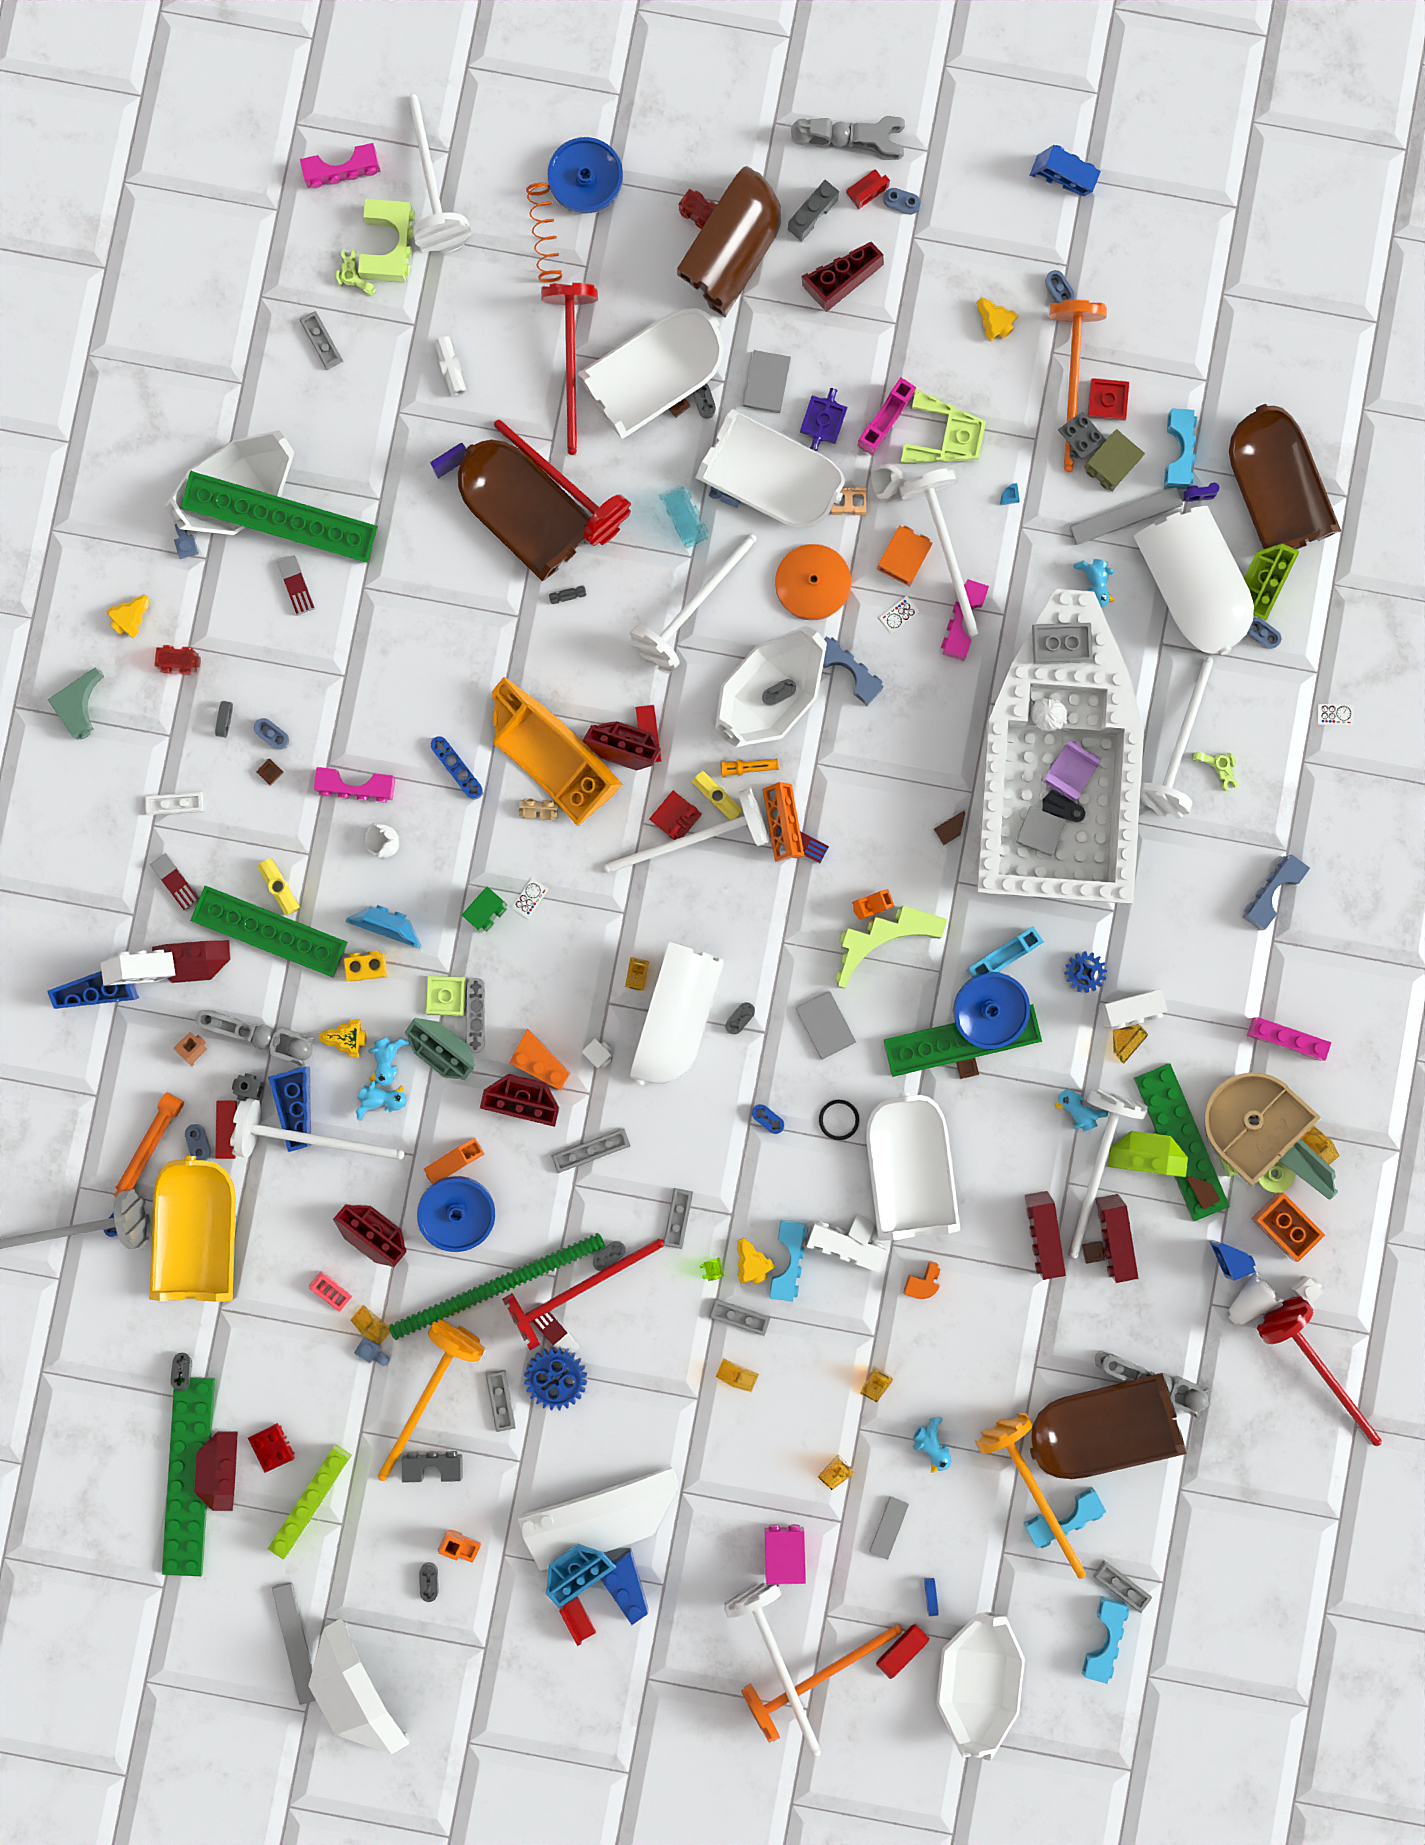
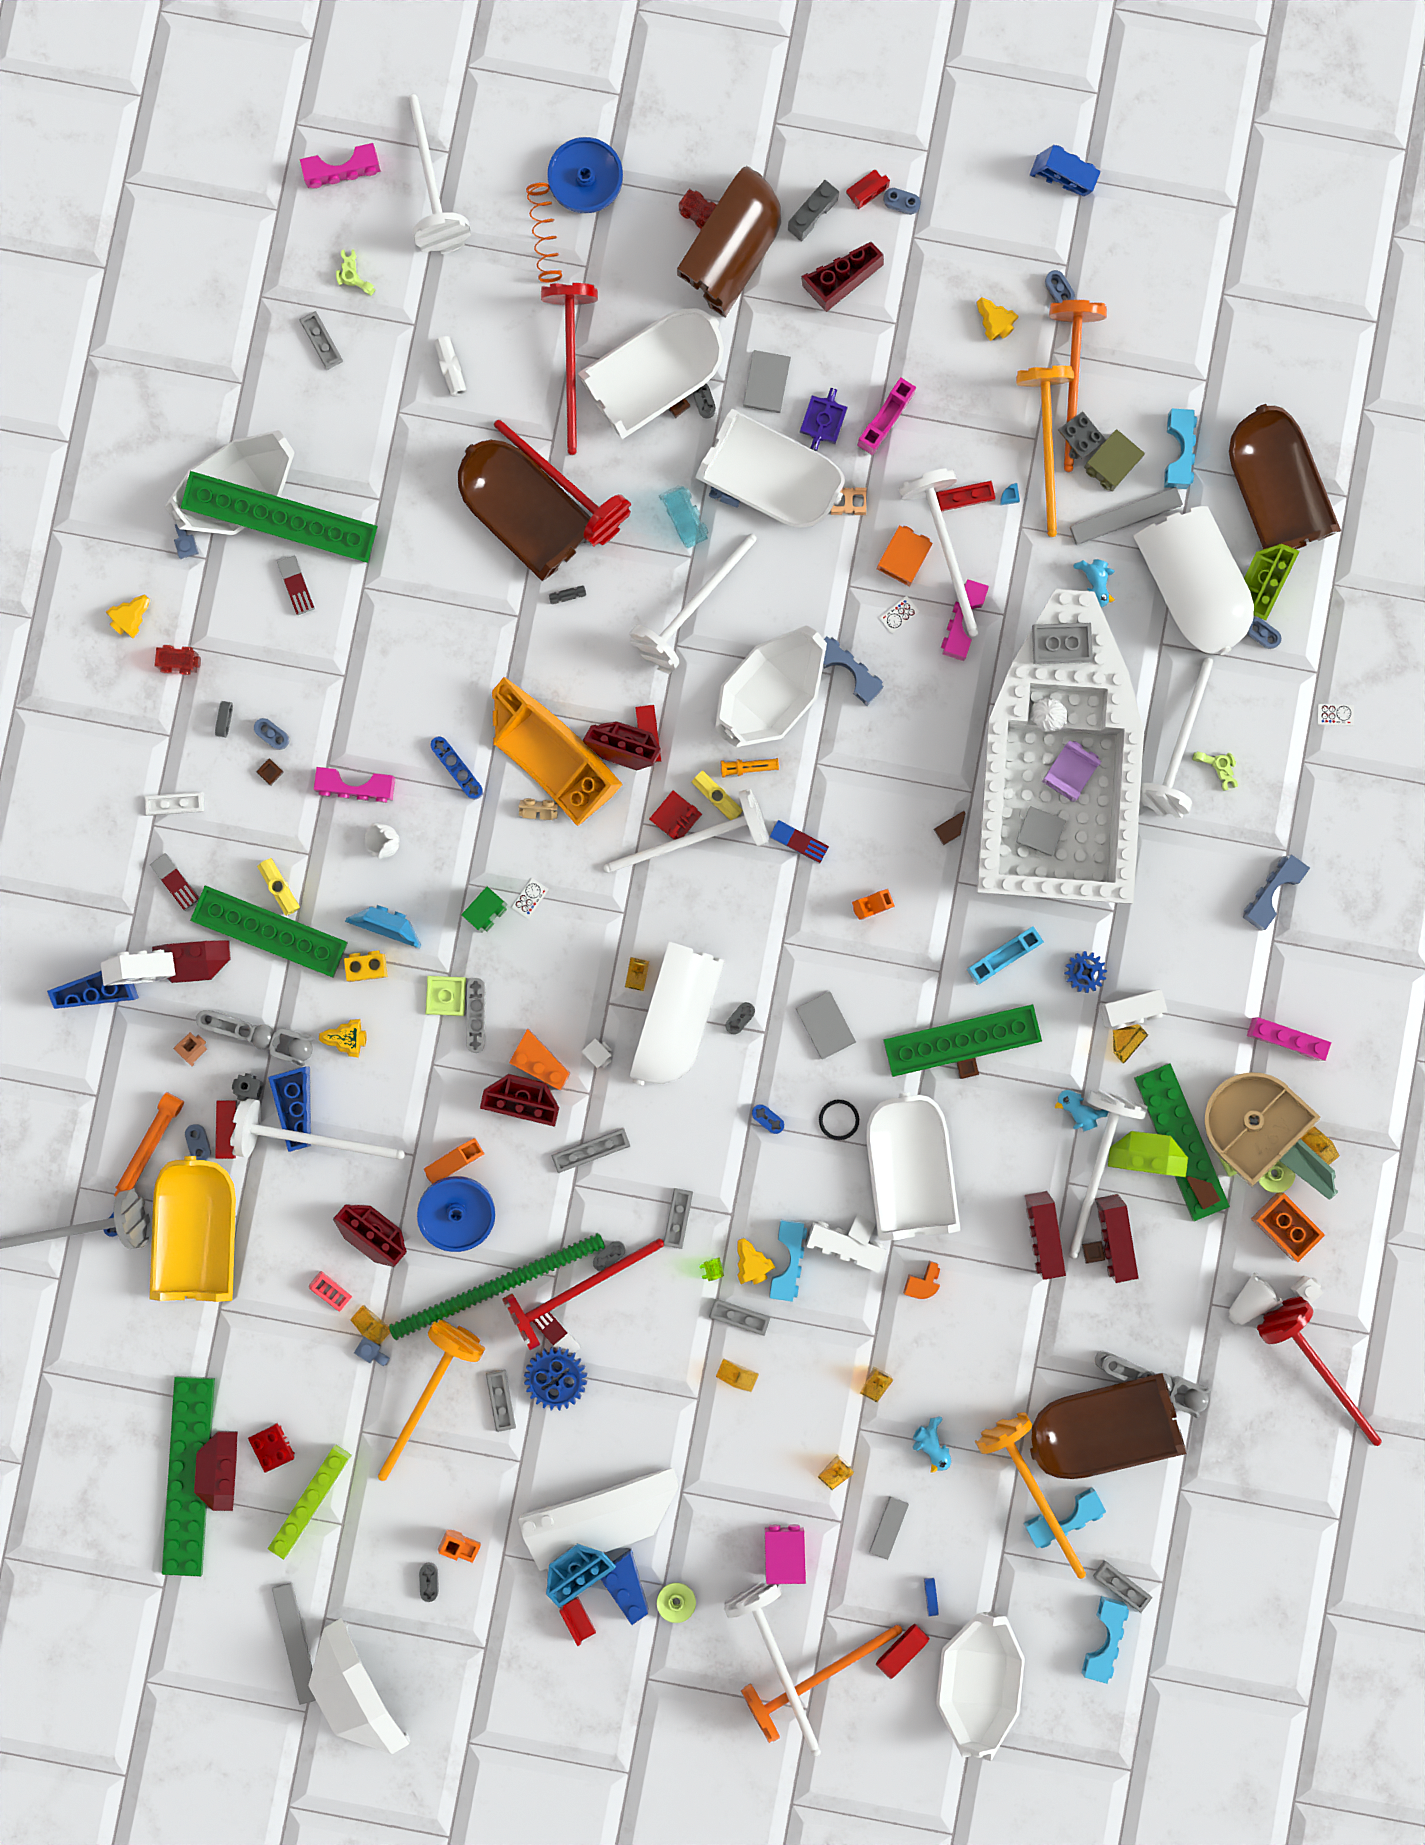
(72, 704): sand green arch -> none
(176, 1371): dark grey beam -> none
(375, 1097): medium azure animal -> none
(384, 1054): medium azure animal -> none
(394, 265): yellowish green arch -> none
(440, 1048): sand green wedge -> none
(448, 460): dark purple tile -> none
(449, 1465): dark grey arch -> none
(676, 1612): none -> yellowish green dish
(776, 688): dark grey beam -> none
(786, 819): orange fence -> none
(811, 599): orange dish -> none
(857, 135): light grey piece -> none
(859, 944): yellowish green arch -> none
(886, 480): white hair -> none
(961, 437): yellowish green wing -> none
(966, 496): none -> red tile
(991, 1010): blue dish -> none
(1045, 377): none -> light orange piece
(1062, 807): black piece -> none
(1108, 399): red plate -> none
(1194, 493): dark purple plate -> none
(1232, 1261): blue slope -> none

